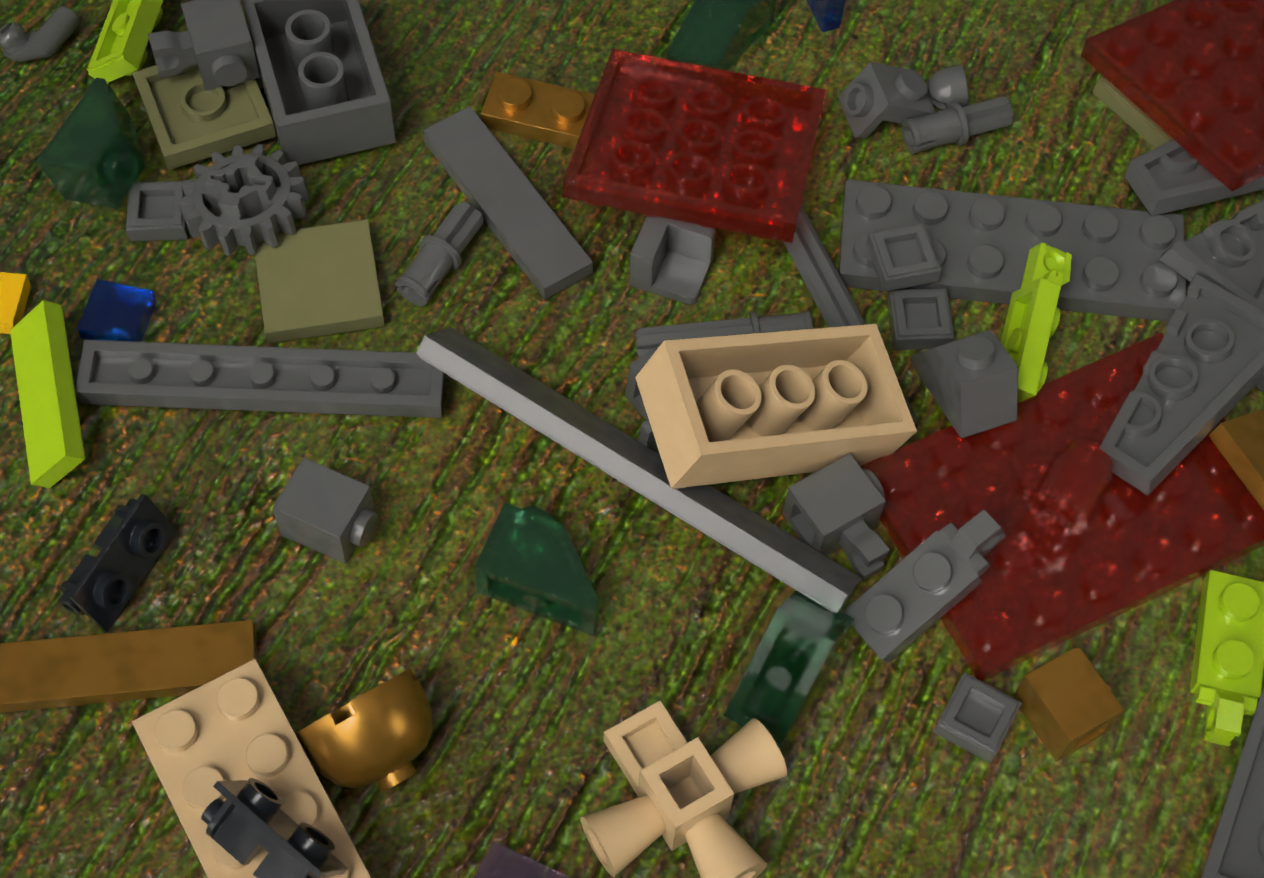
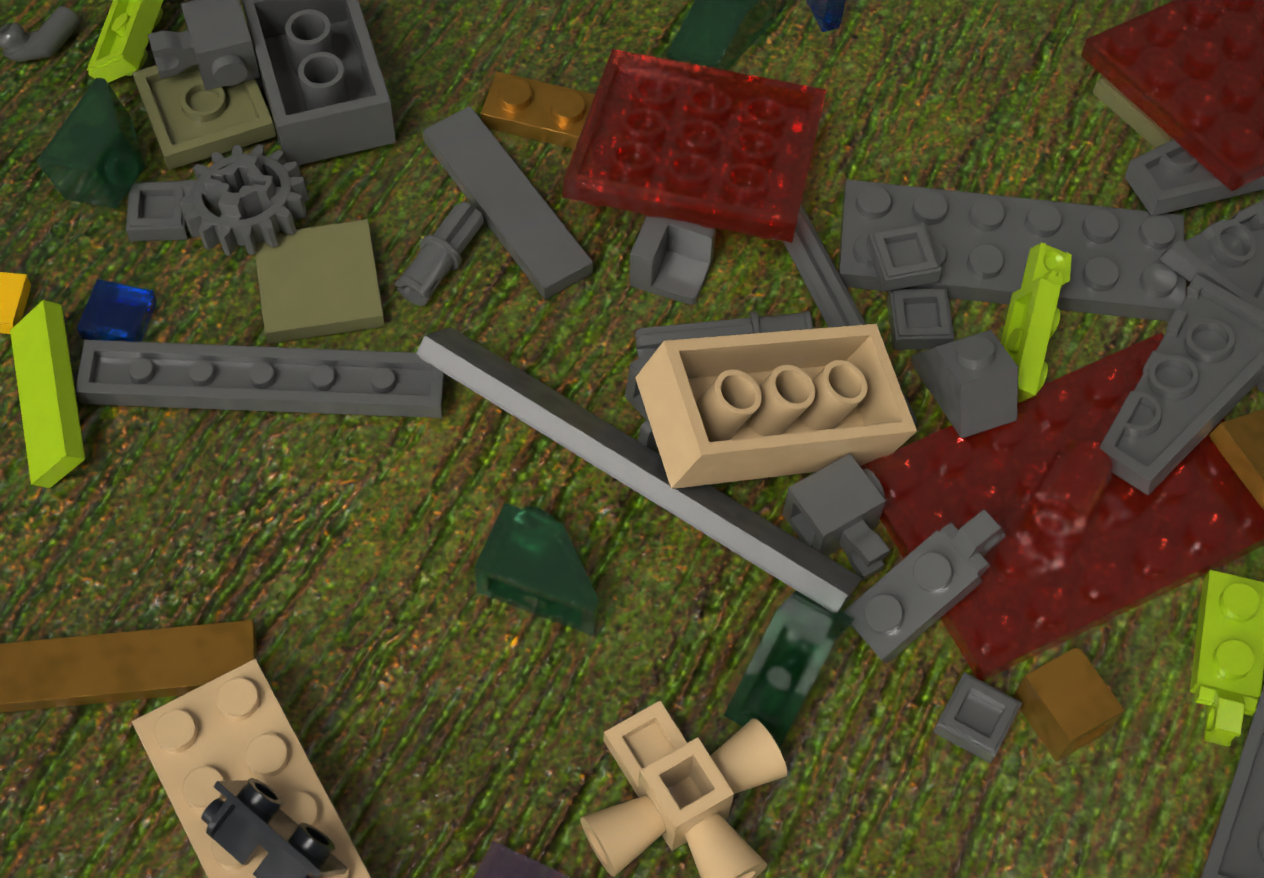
(128, 552): black hinge -> none
(326, 511): dark grey brick -> none
(372, 735): pearl gold cylinder -> none
(884, 94): dark grey bracket -> none
(948, 86): dark grey hinge -> none
(955, 124): dark grey axle -> none

